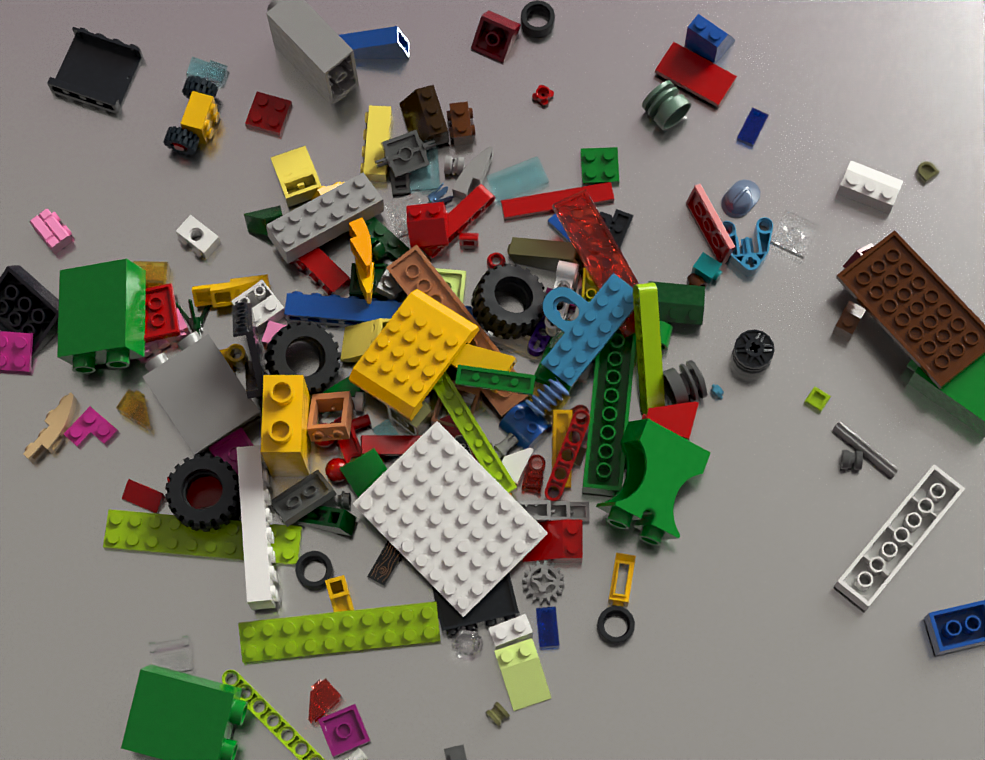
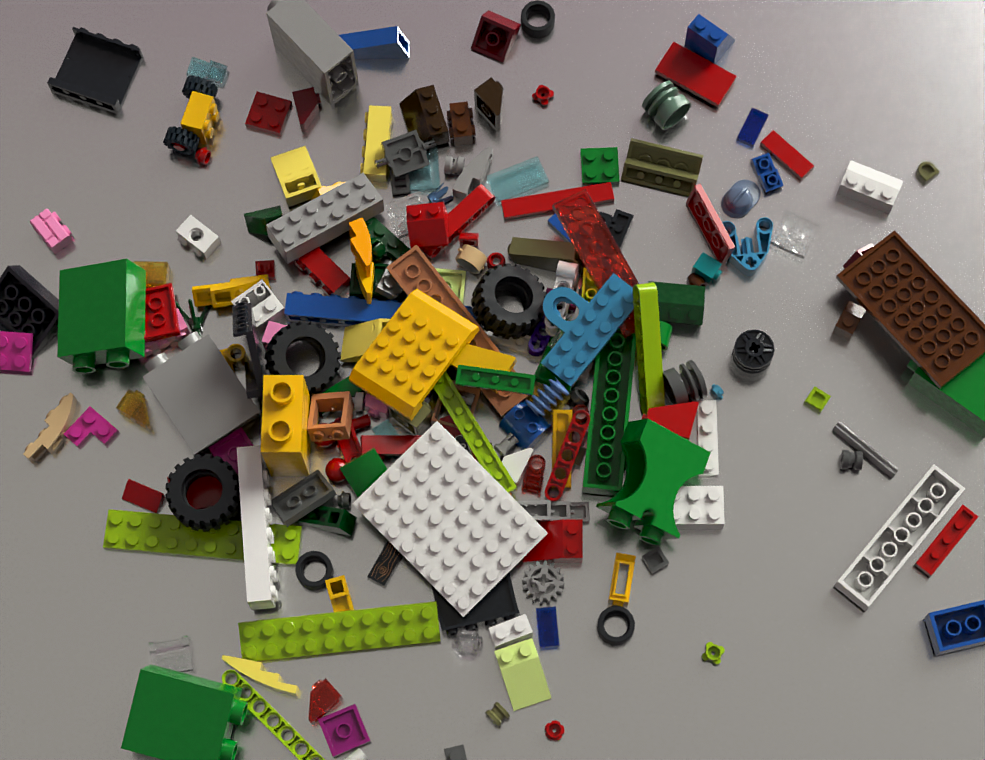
(203, 156): none -> red plate
(254, 671): none -> light yellow slope
(266, 267): none -> red tile
(306, 106): none -> dark red slope
(375, 407): none -> bright pink brick
(471, 259): none -> tan piece
(489, 101): none -> dark brown slope
(559, 730): none -> red plate
(578, 397): none -> dark grey tile
(655, 560): none -> dark grey plate
(661, 167): none -> olive slope
(699, 508): none -> white brick
(708, 435): none -> white plate
(710, 647): none -> lime plate
(766, 172): none -> blue slope
(787, 154): none -> red tile
(946, 540): none -> red plate

